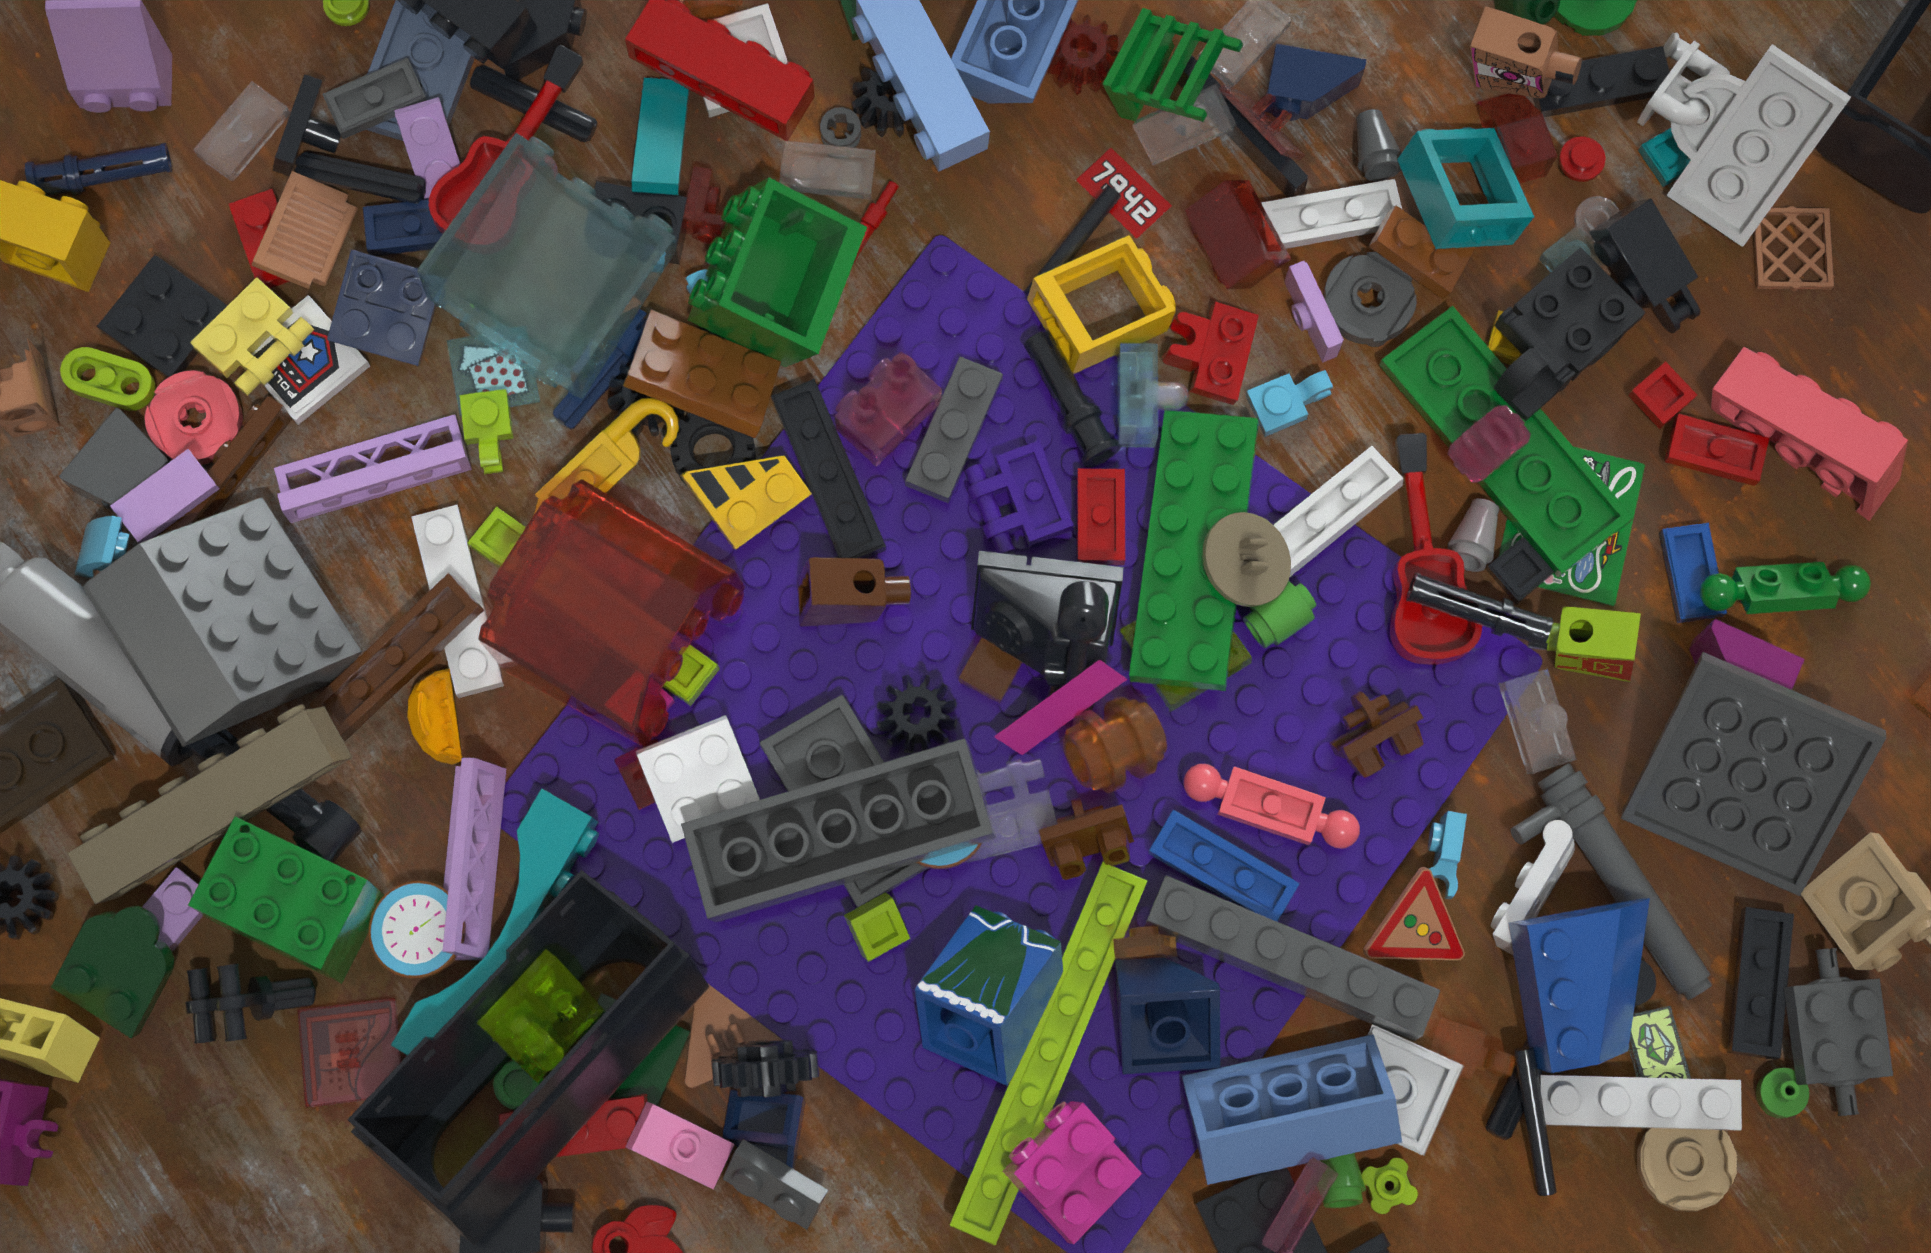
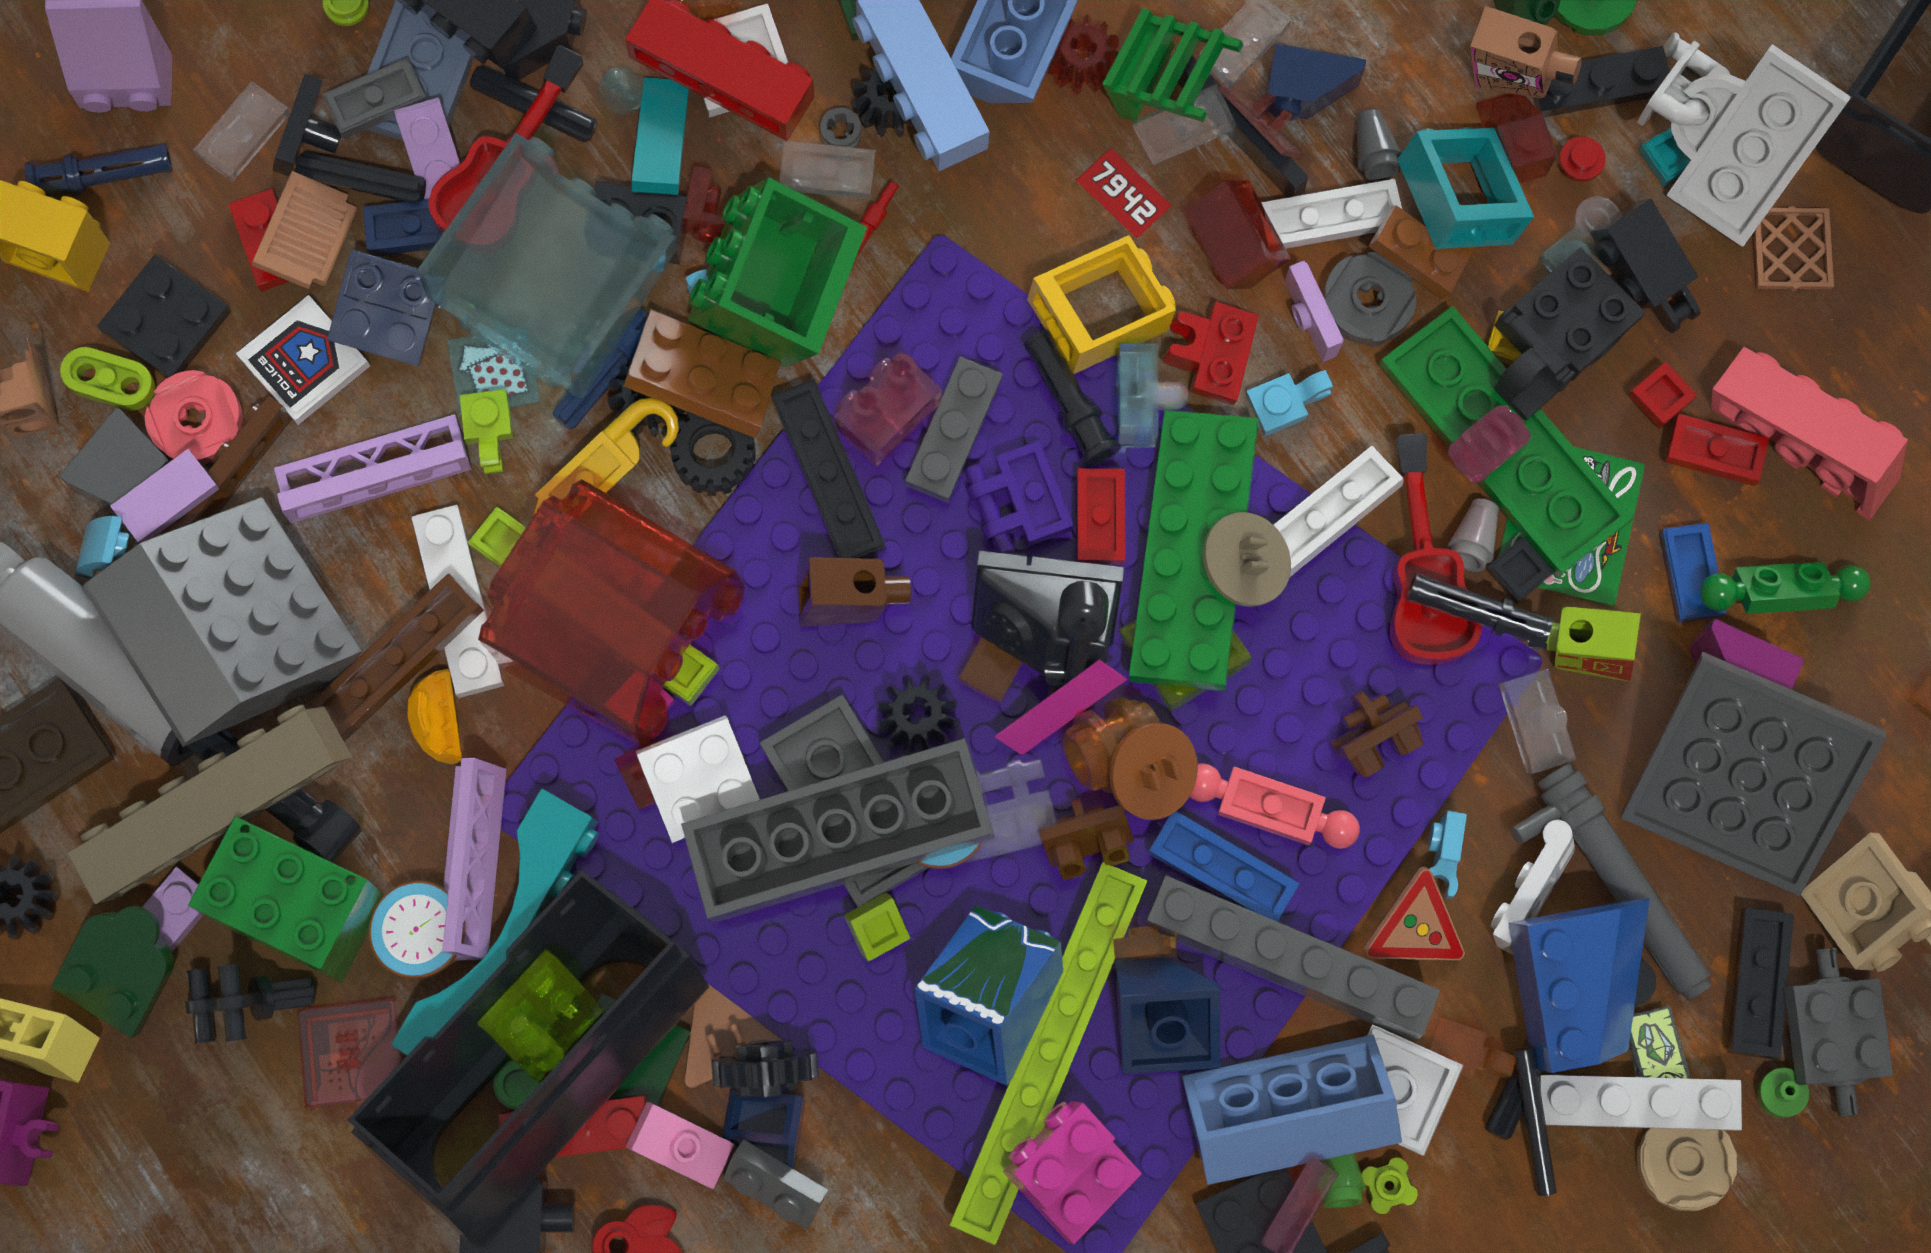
(244, 328): light yellow plate -> none
(621, 90): none -> clear light blue piece
(747, 495): yellow wing -> none
(1081, 231): black bar -> none
(1153, 770): none -> dark orange piece
(1281, 616): bright green brick -> none

